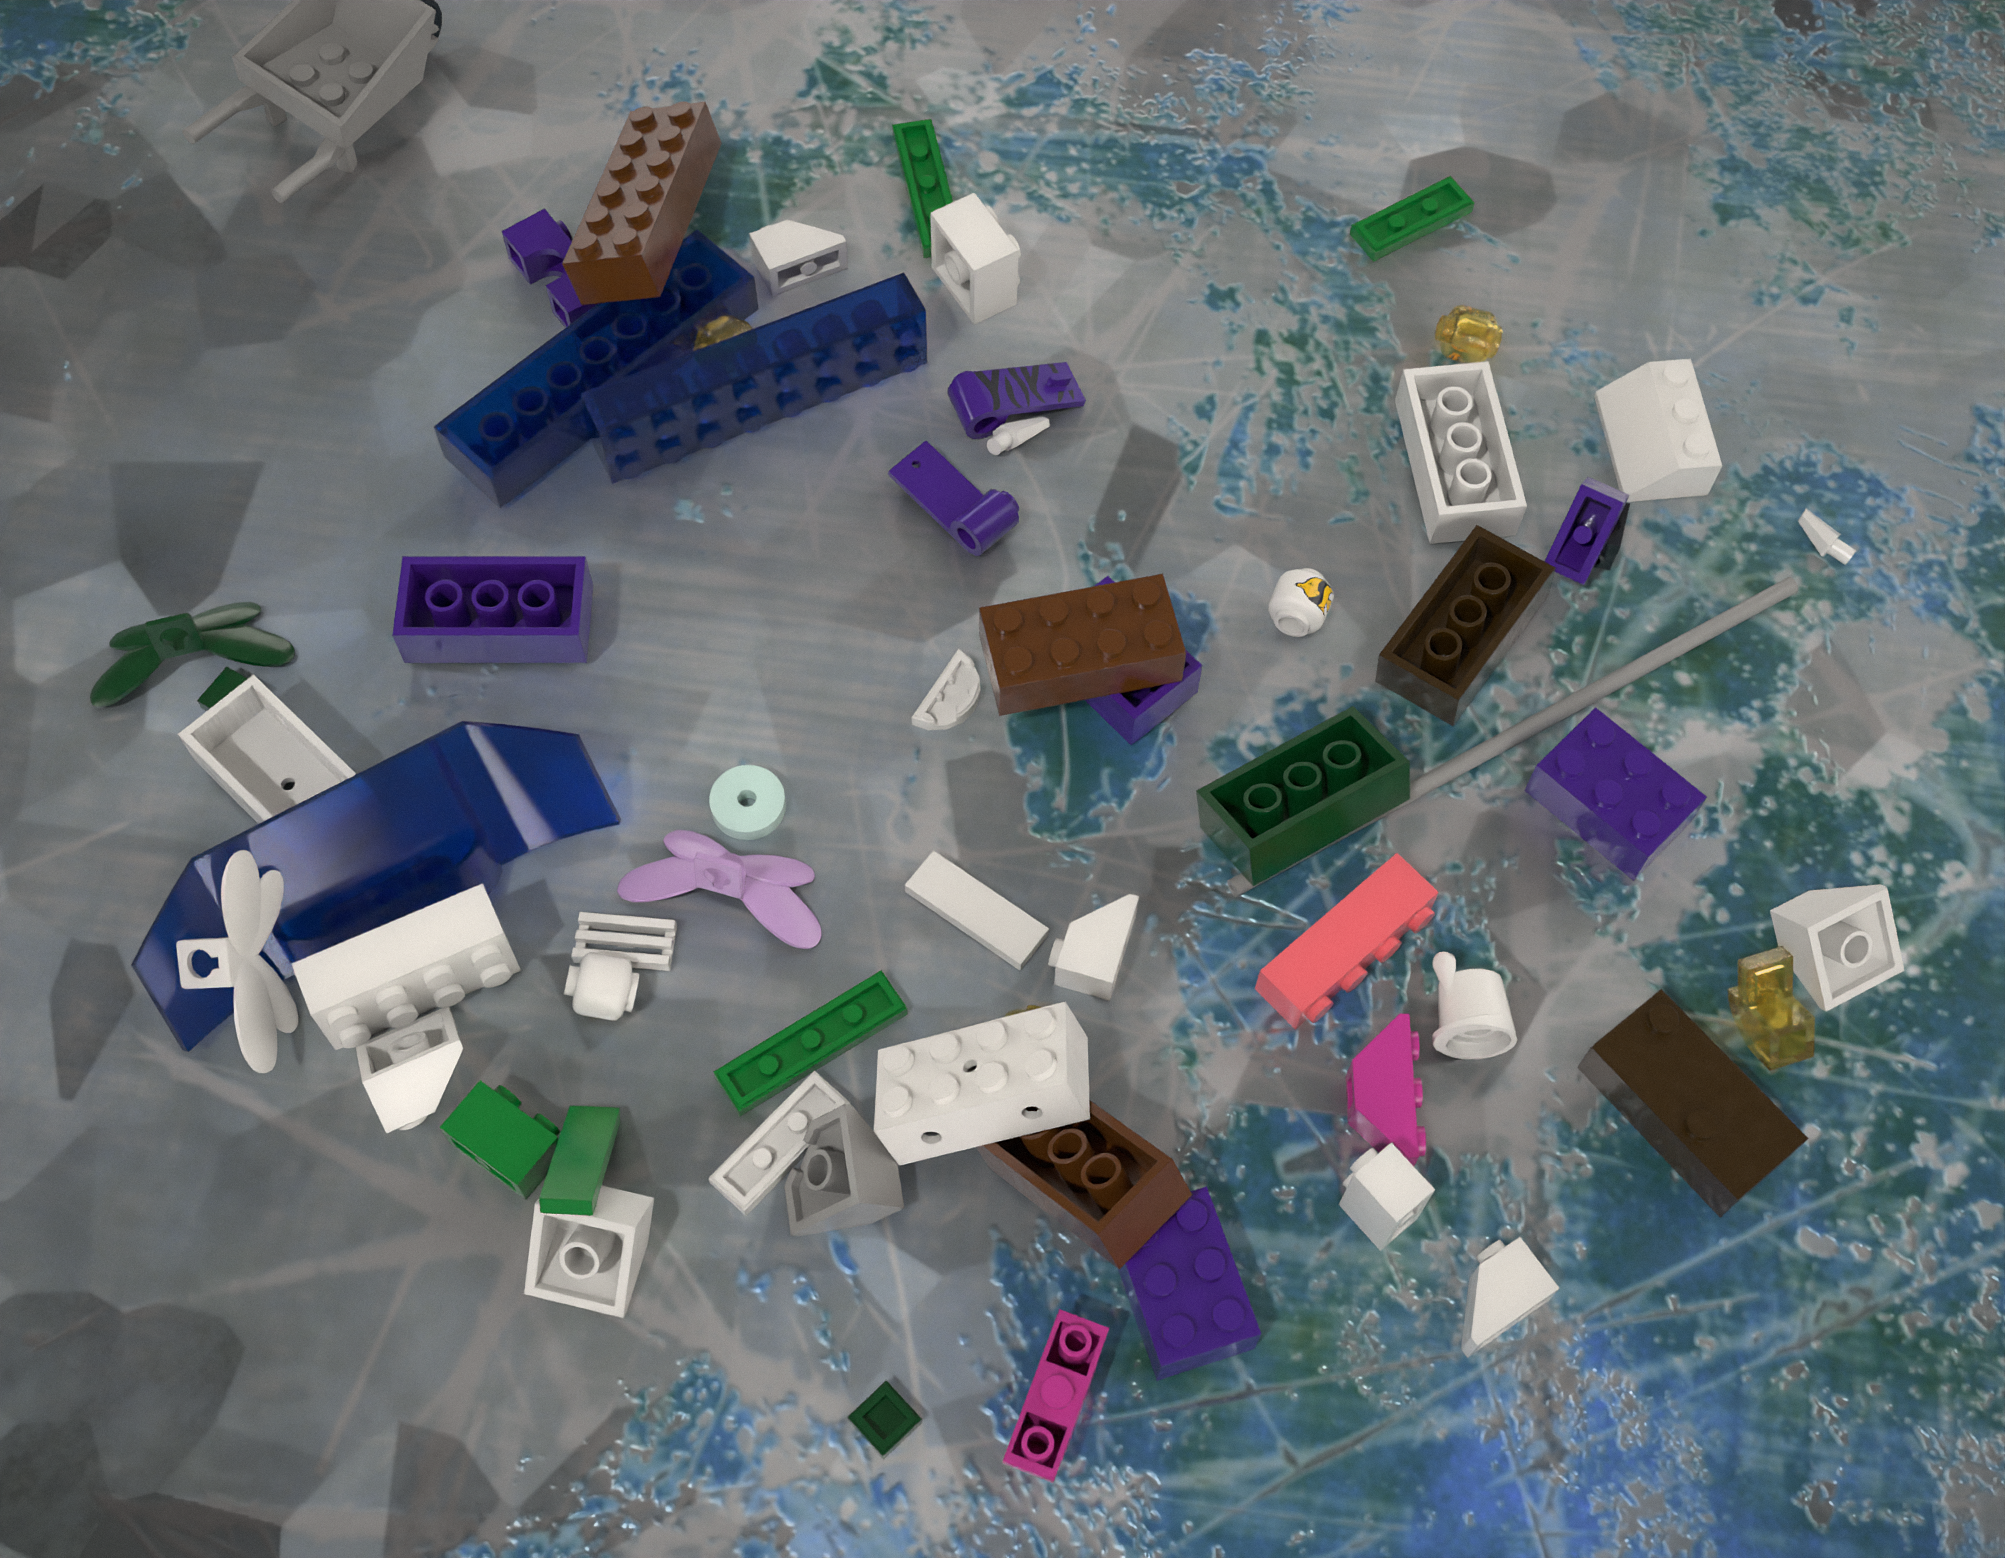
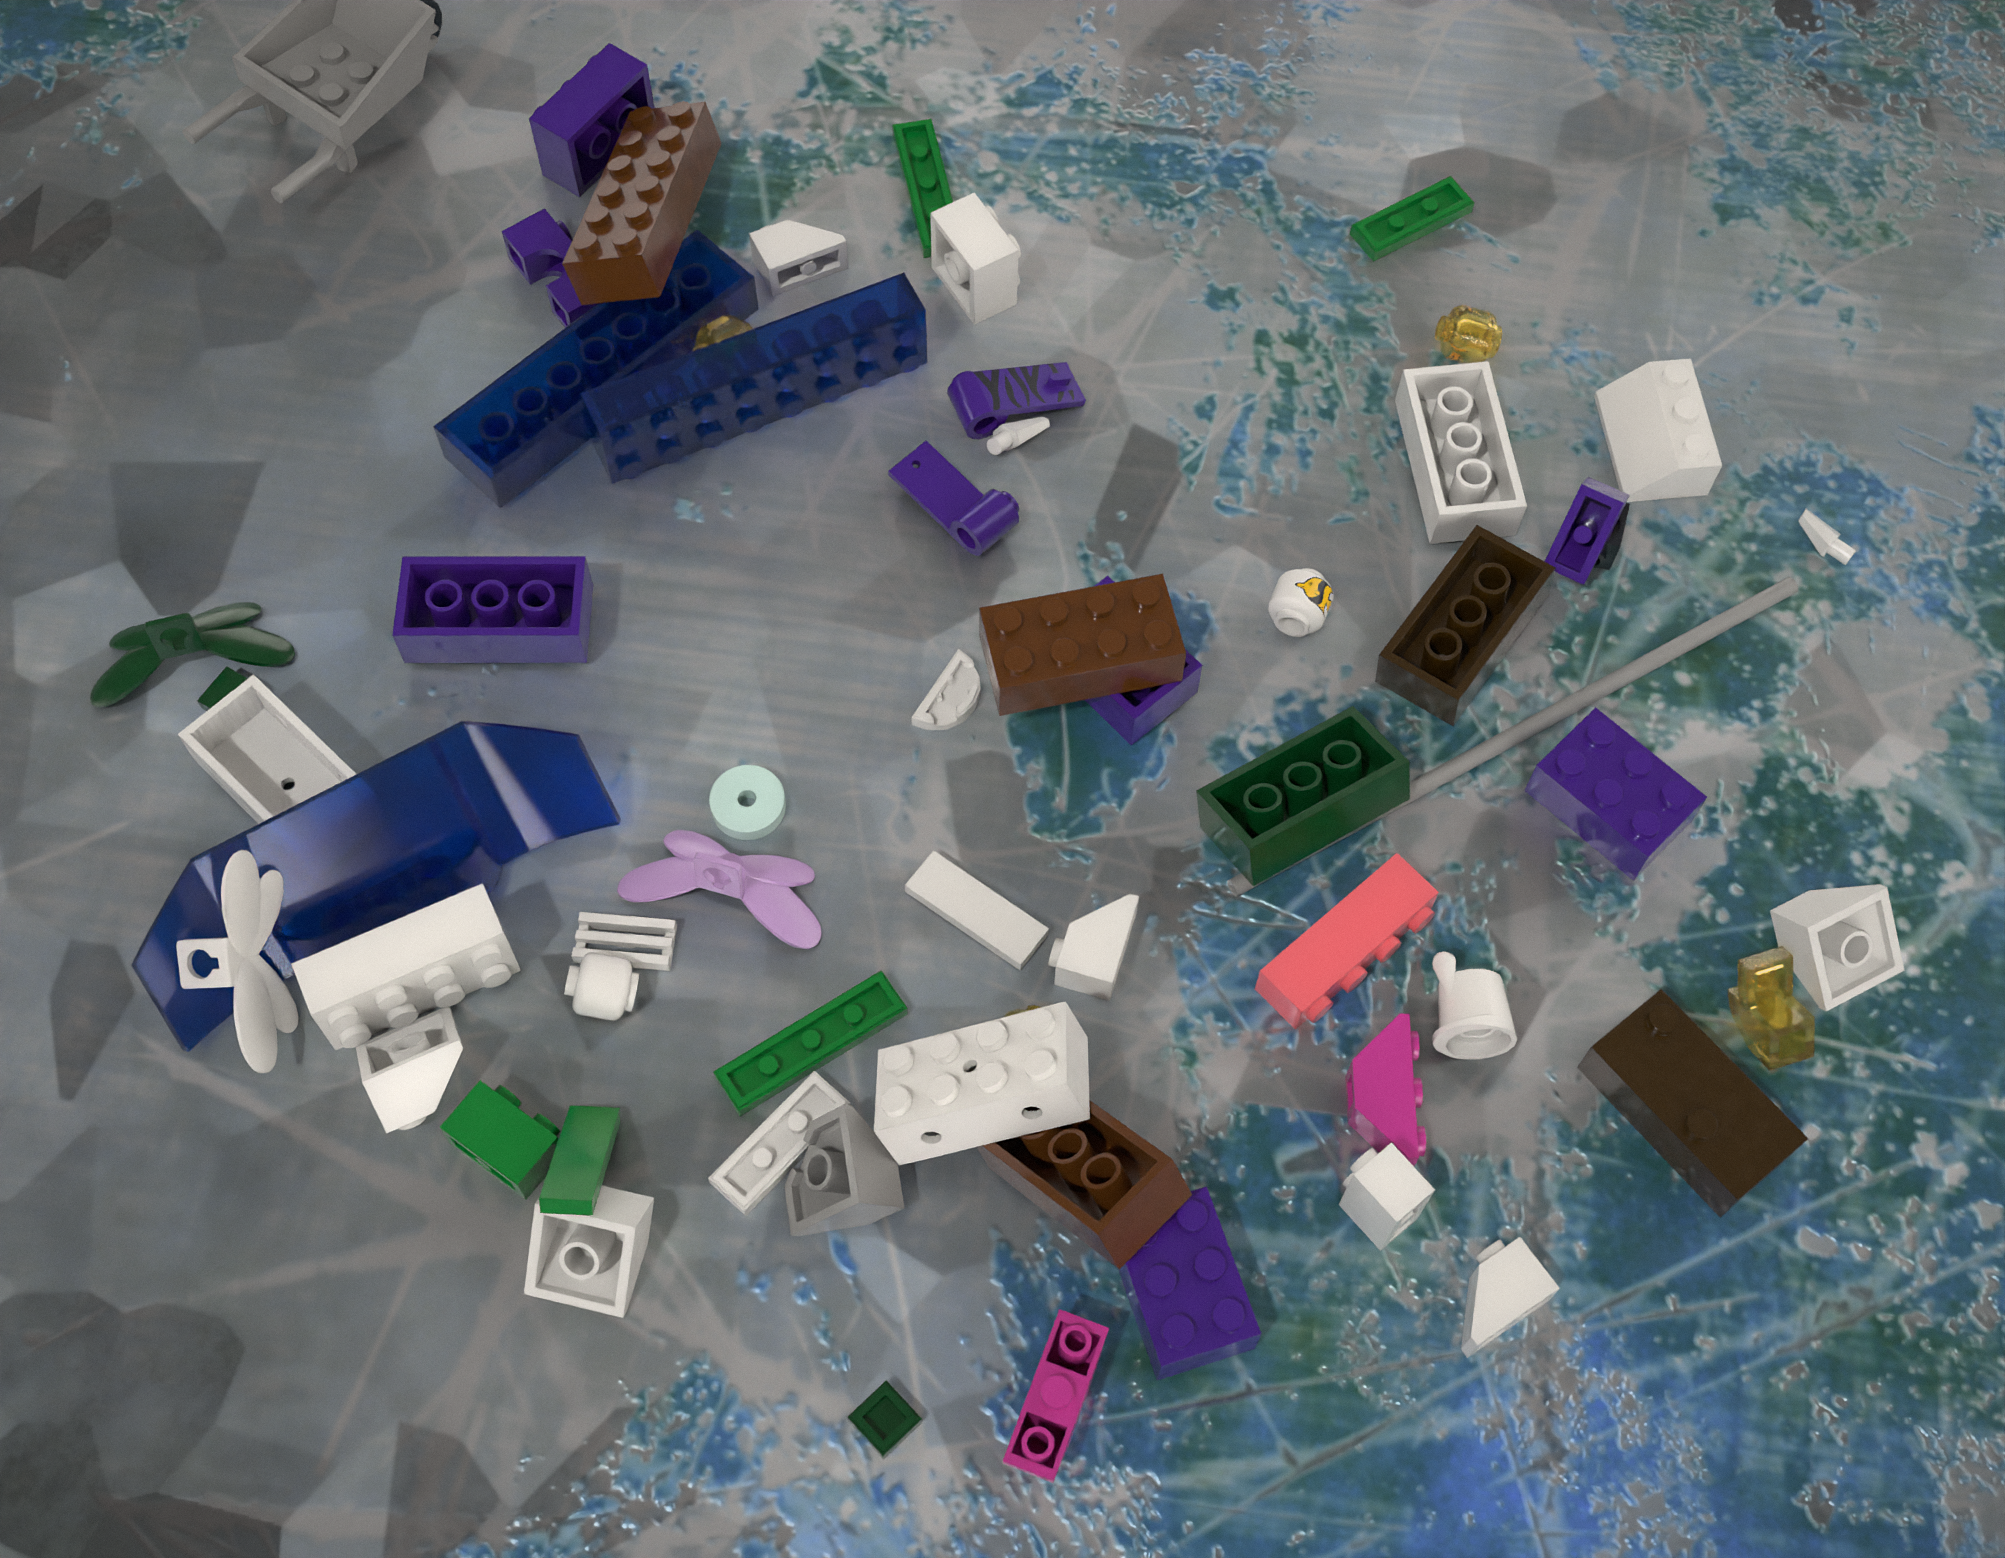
(585, 117): none -> dark purple brick

